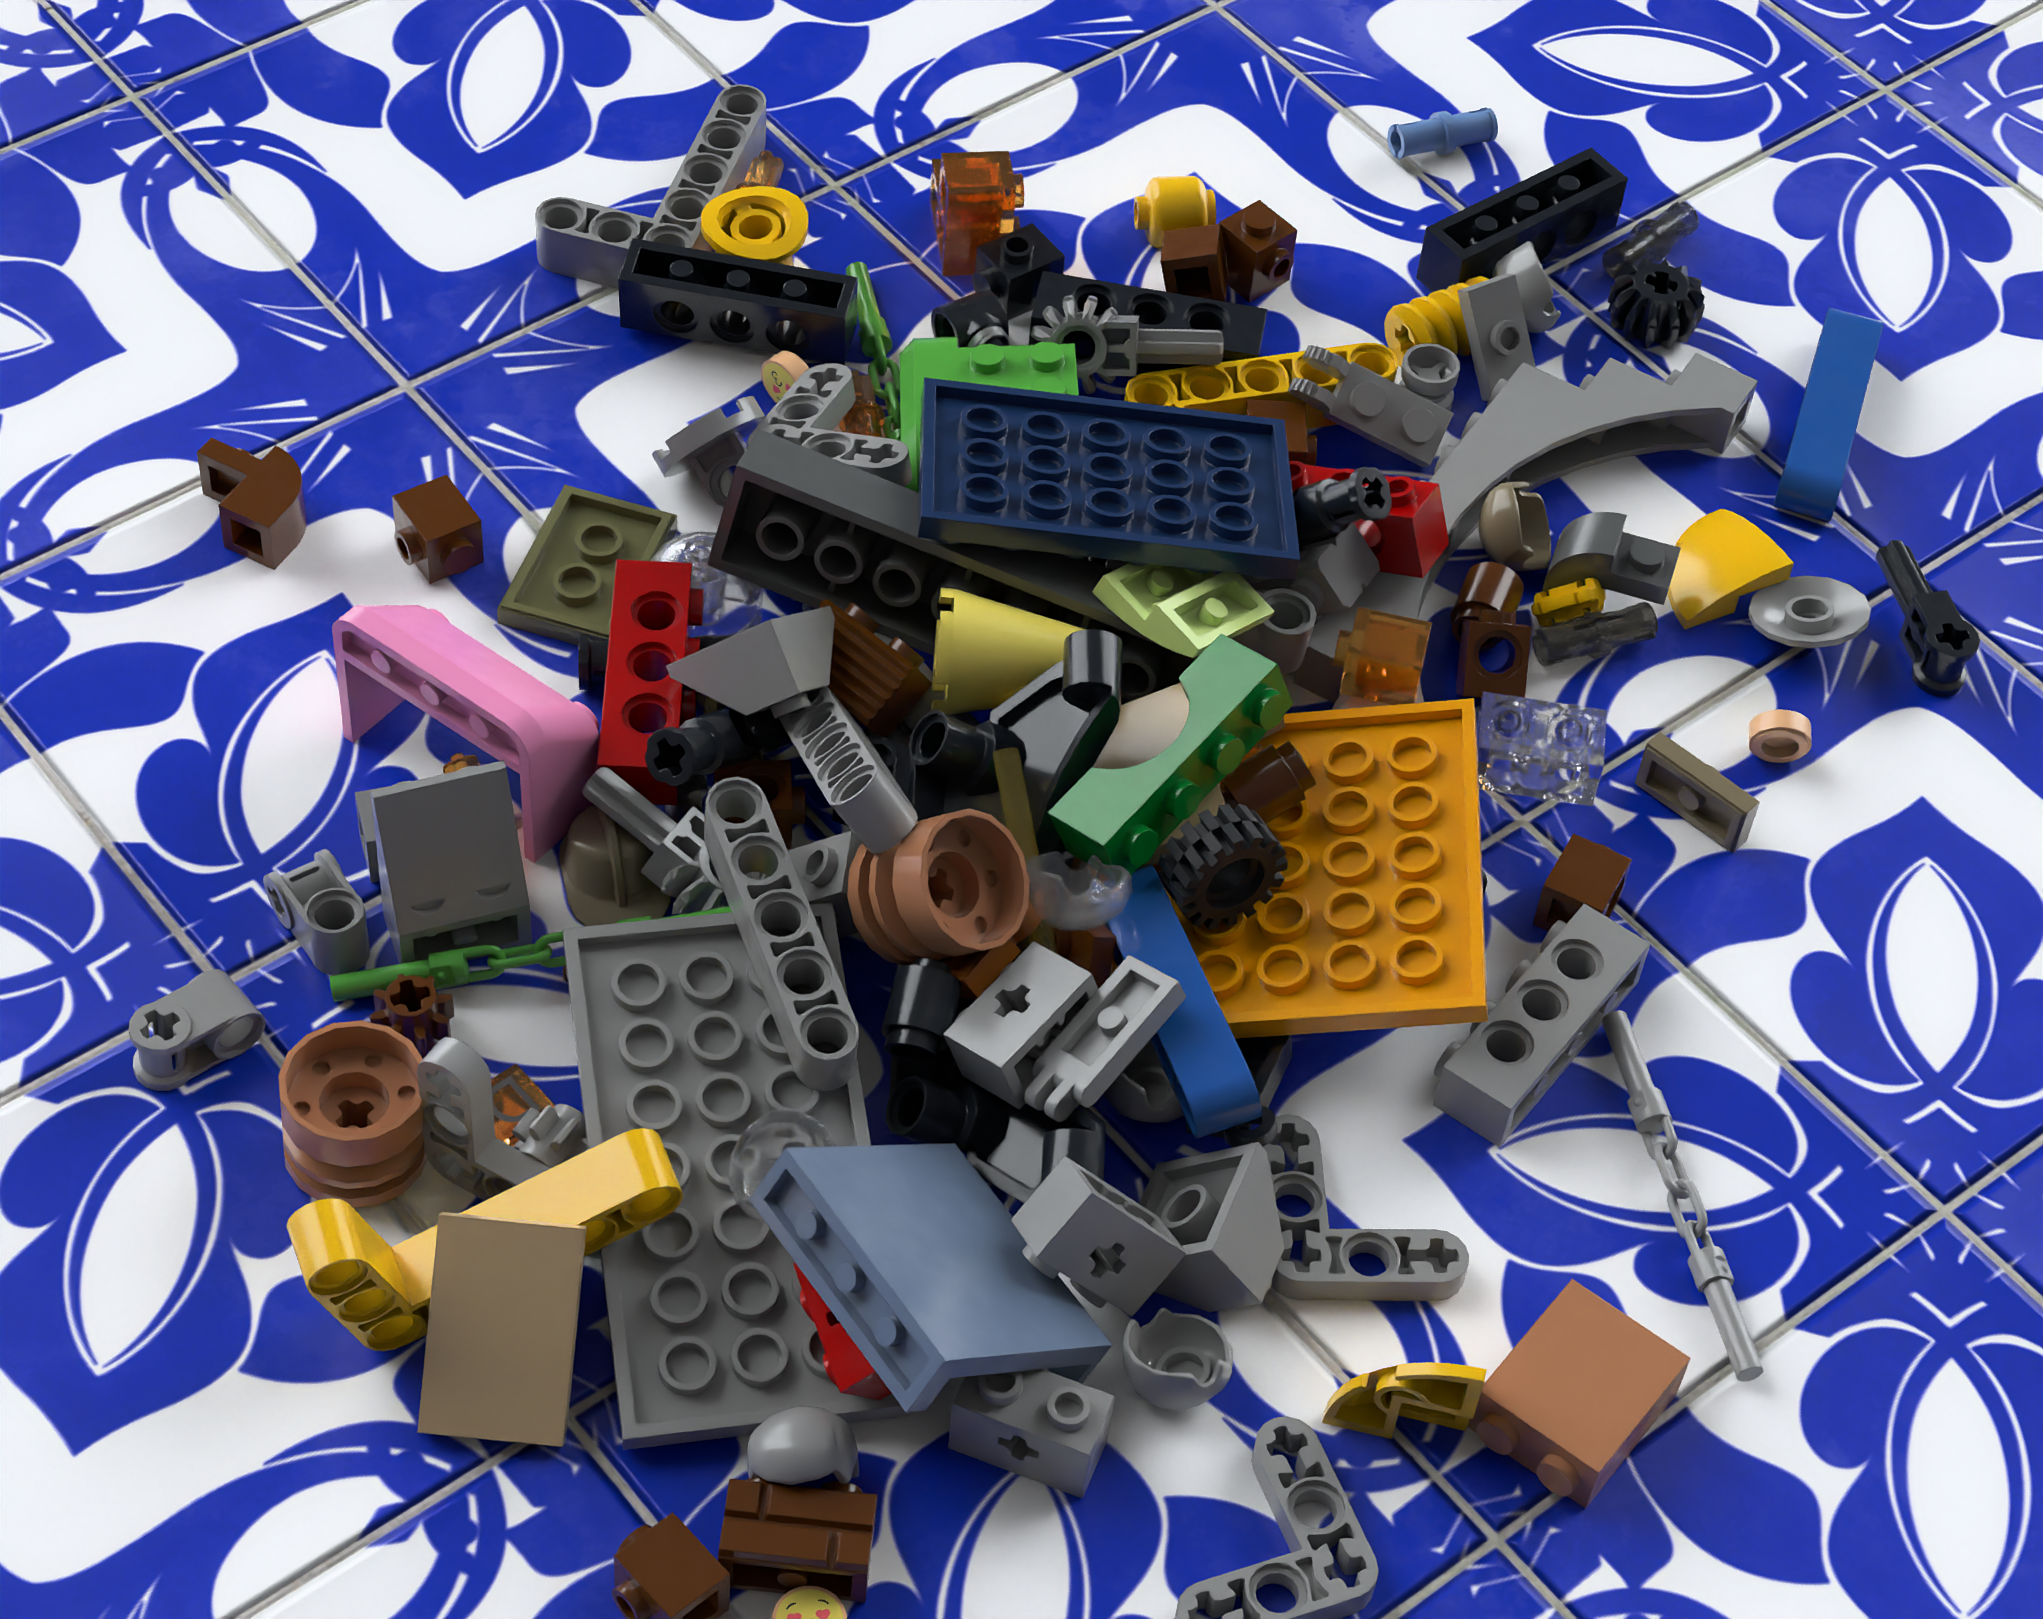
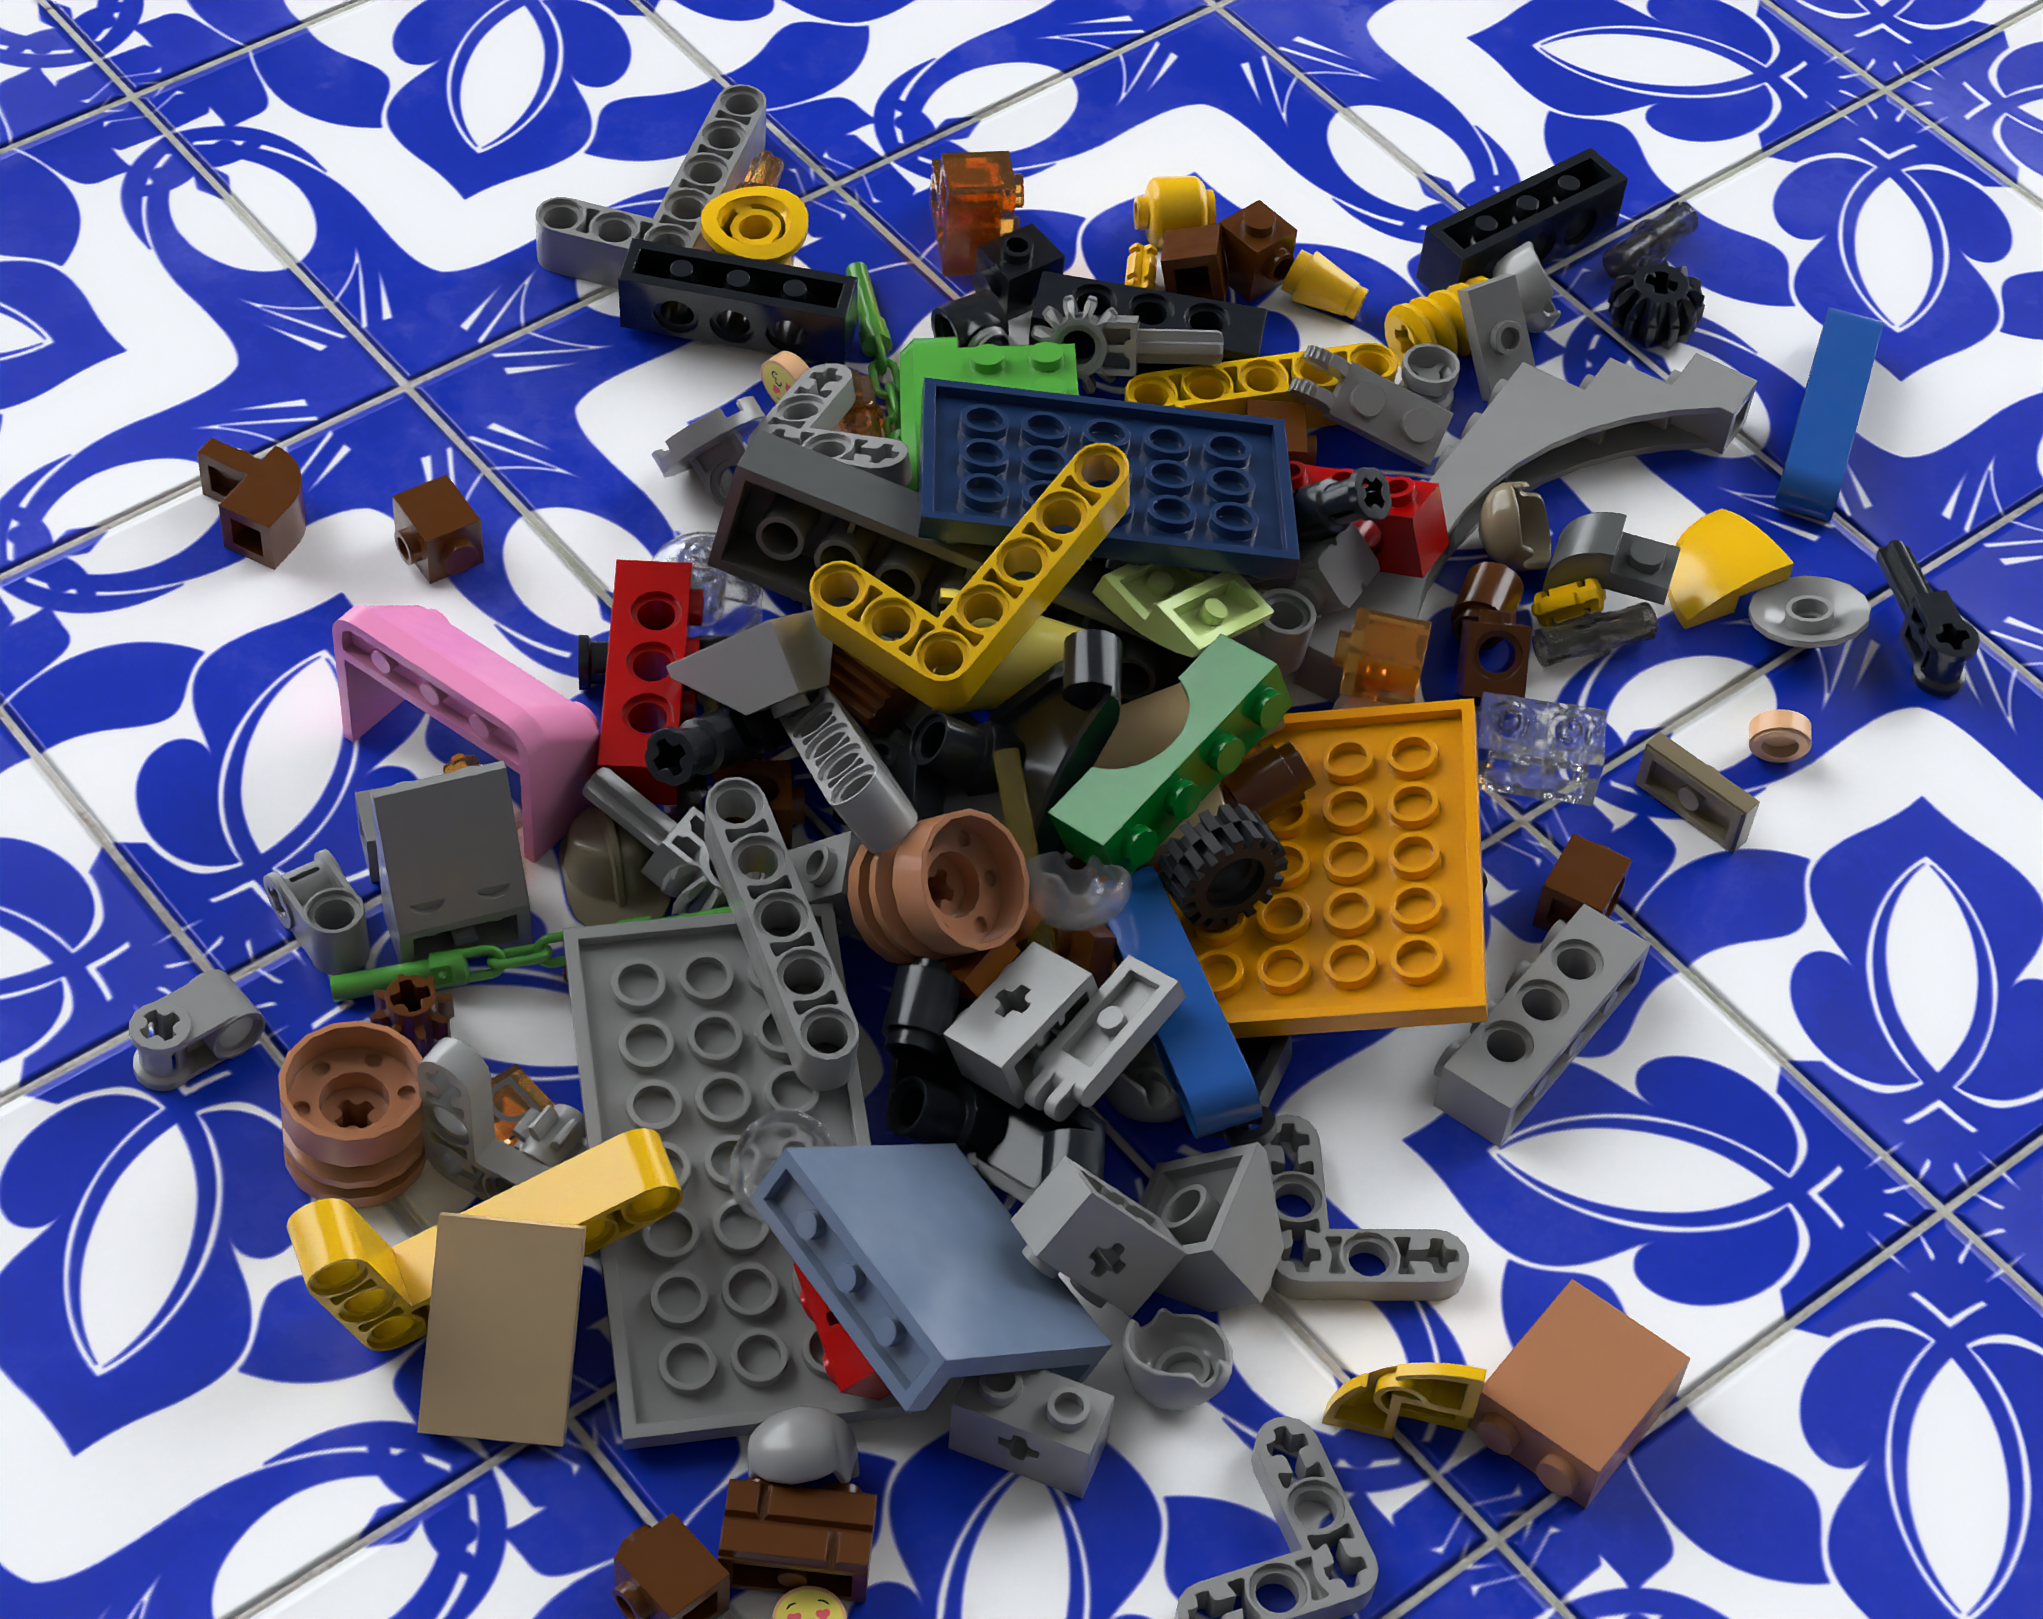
(571, 566): olive tile -> none
(987, 594): none -> yellow beam
(1141, 266): none -> yellow piece
(1323, 285): none -> yellow cone
(1442, 132): medium blue pin -> none
(1708, 1263): light grey piece -> none

